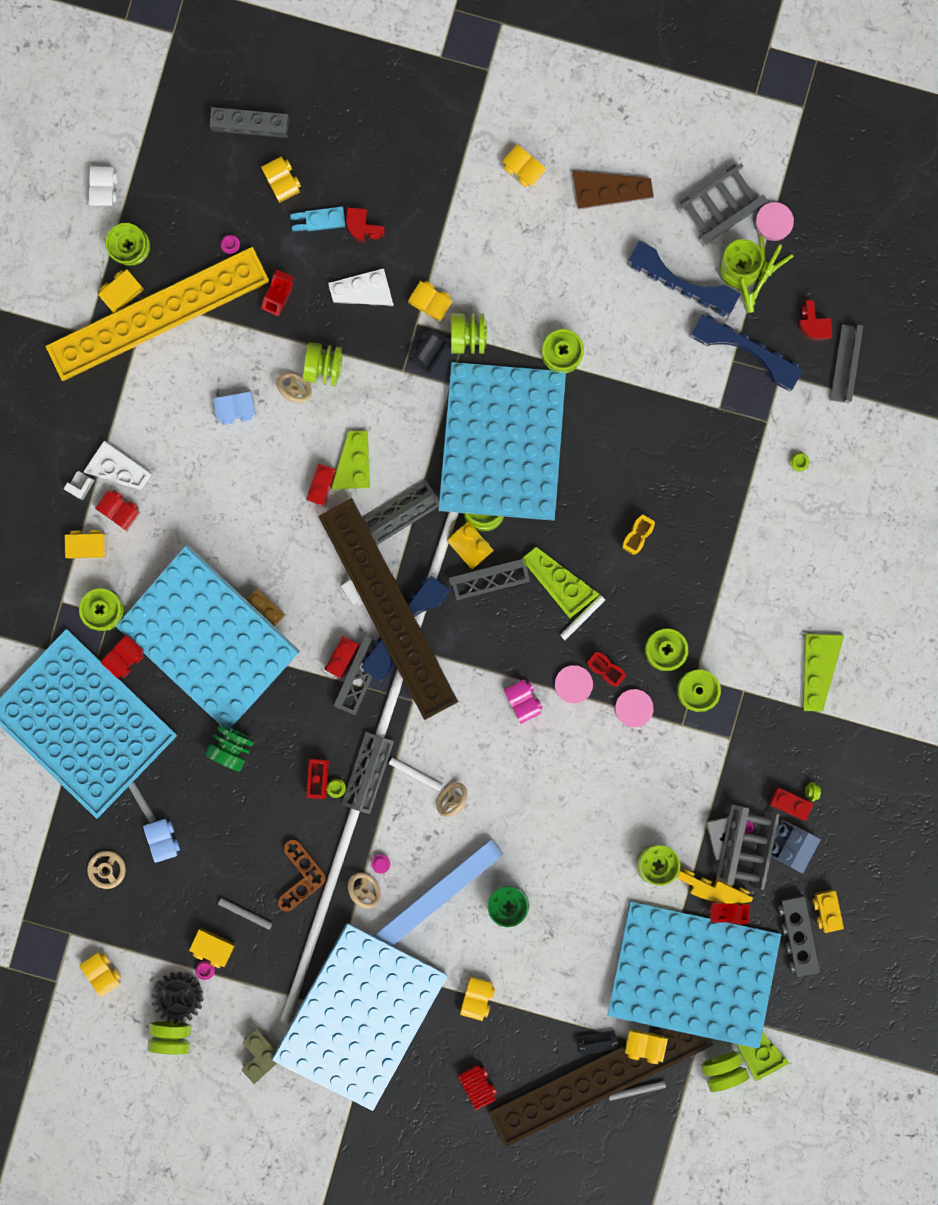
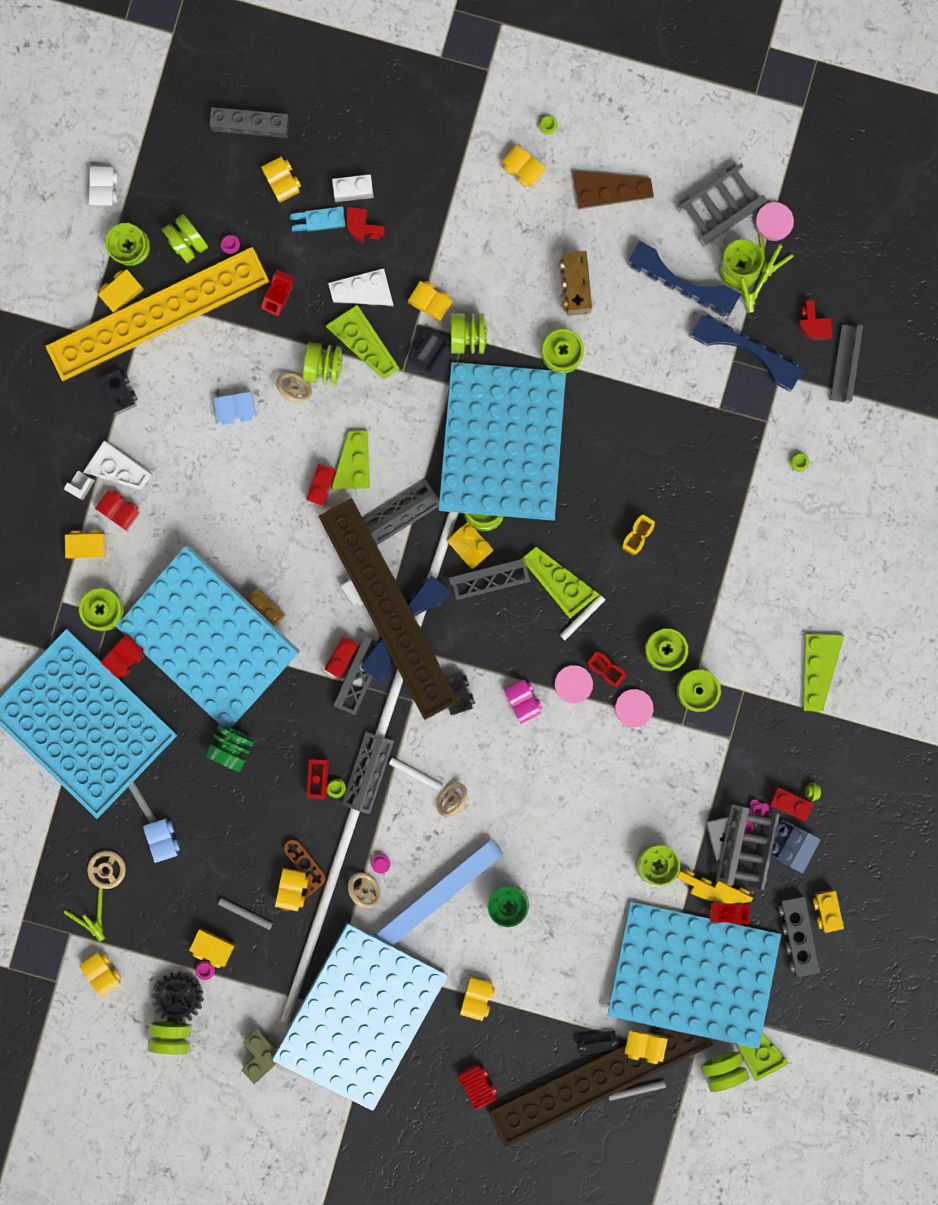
(95, 926): none -> lime plant
(114, 394): none -> black brick
(184, 238): none -> lime wheel
(291, 889): none -> yellow brick
(353, 188): none -> white brick
(361, 338): none -> lime wing
(461, 692): none -> black brick
(548, 125): none -> lime plate
(576, 283): none -> pearl gold piece
(756, 805): none -> dark pink plate

